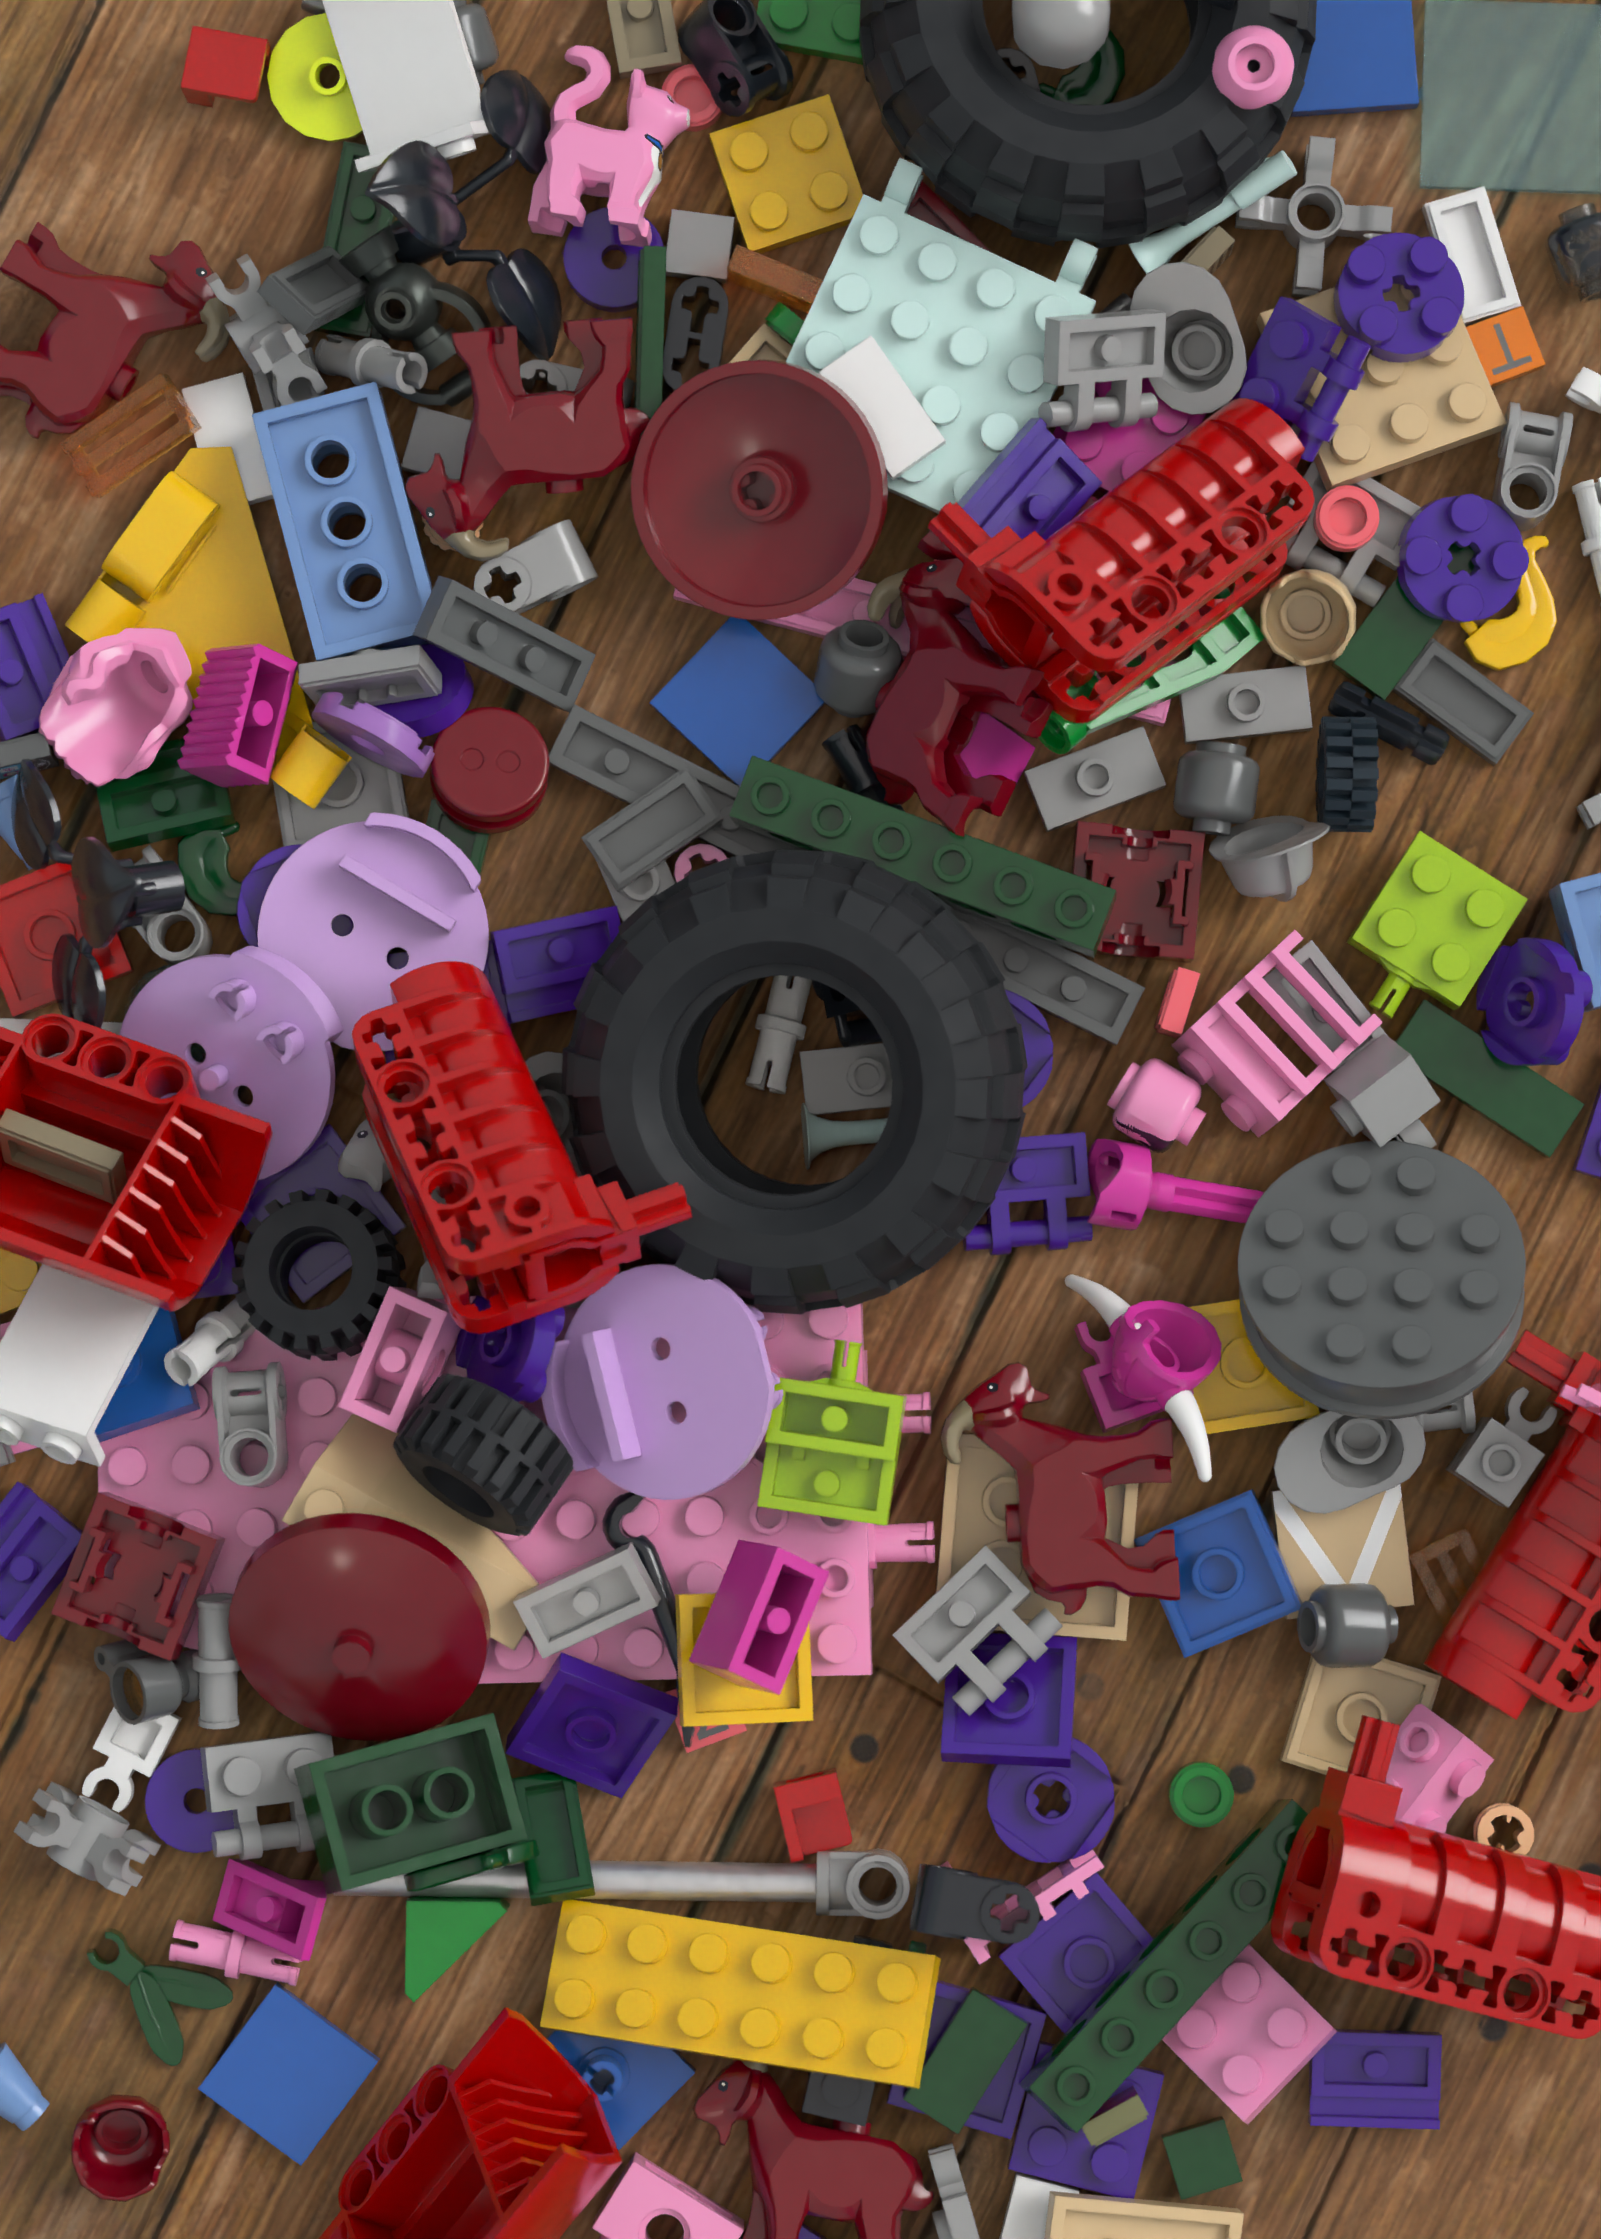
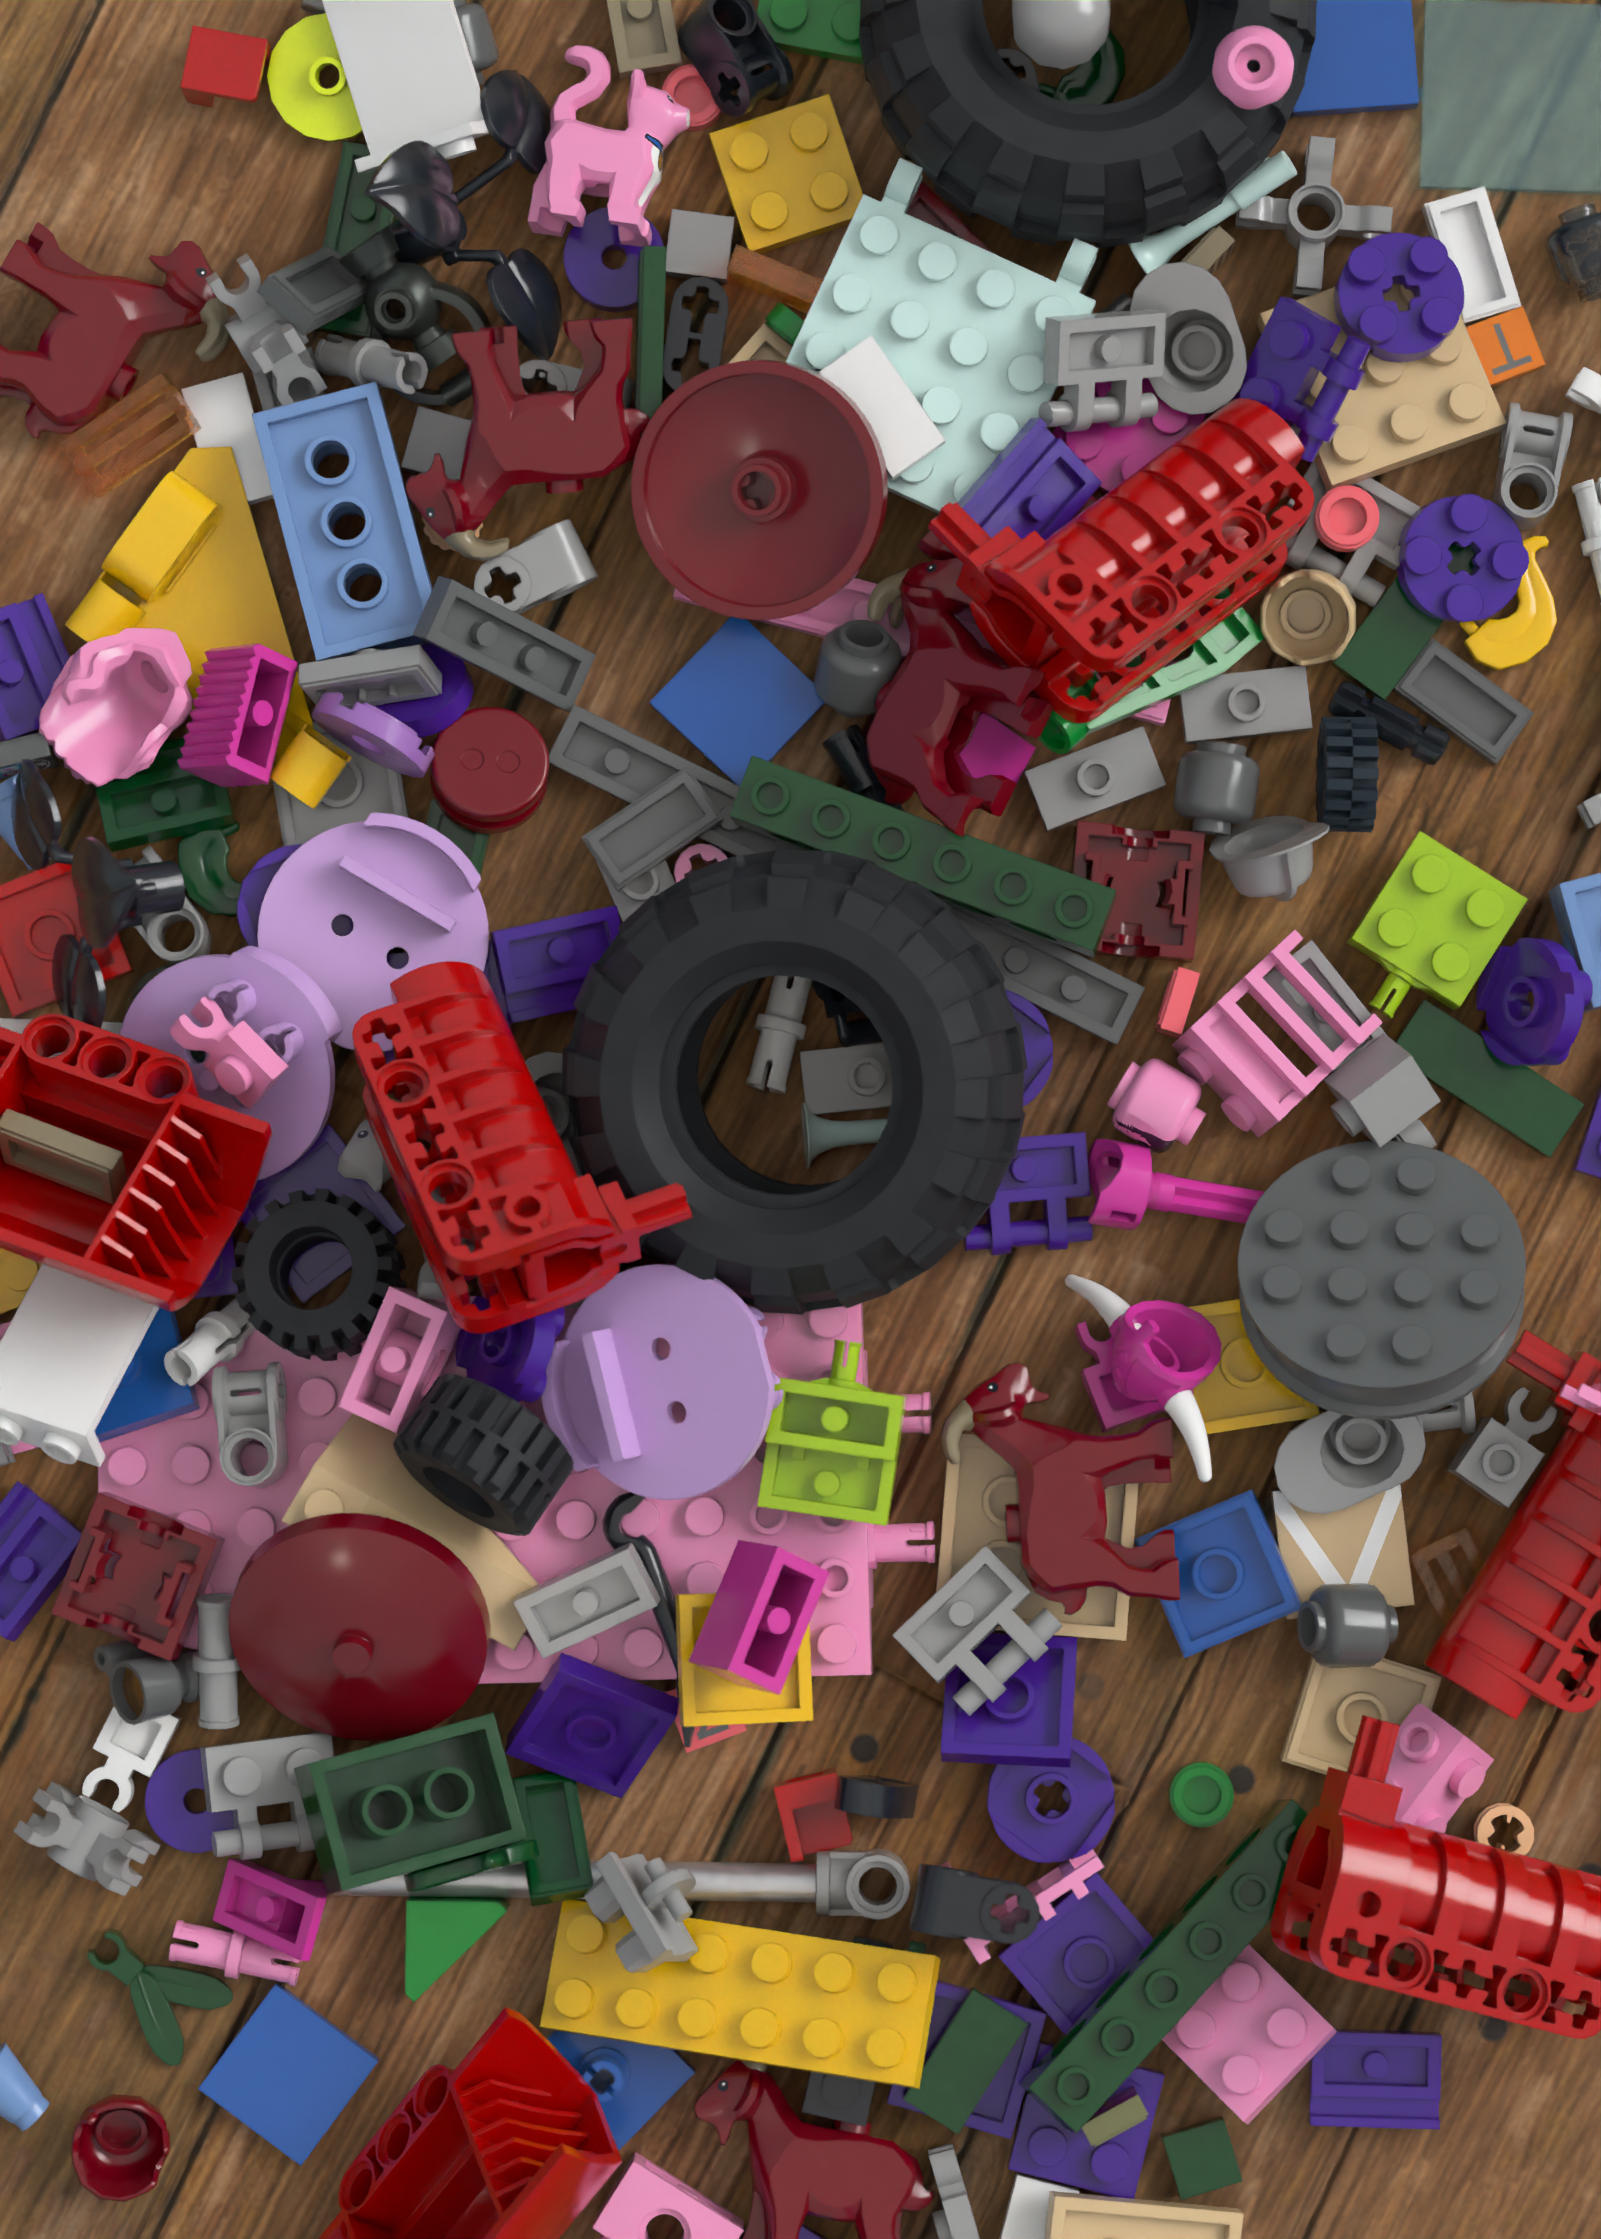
(237, 1054): none -> bright pink plate
(653, 1905): none -> light grey hips
(876, 1796): none -> black beam

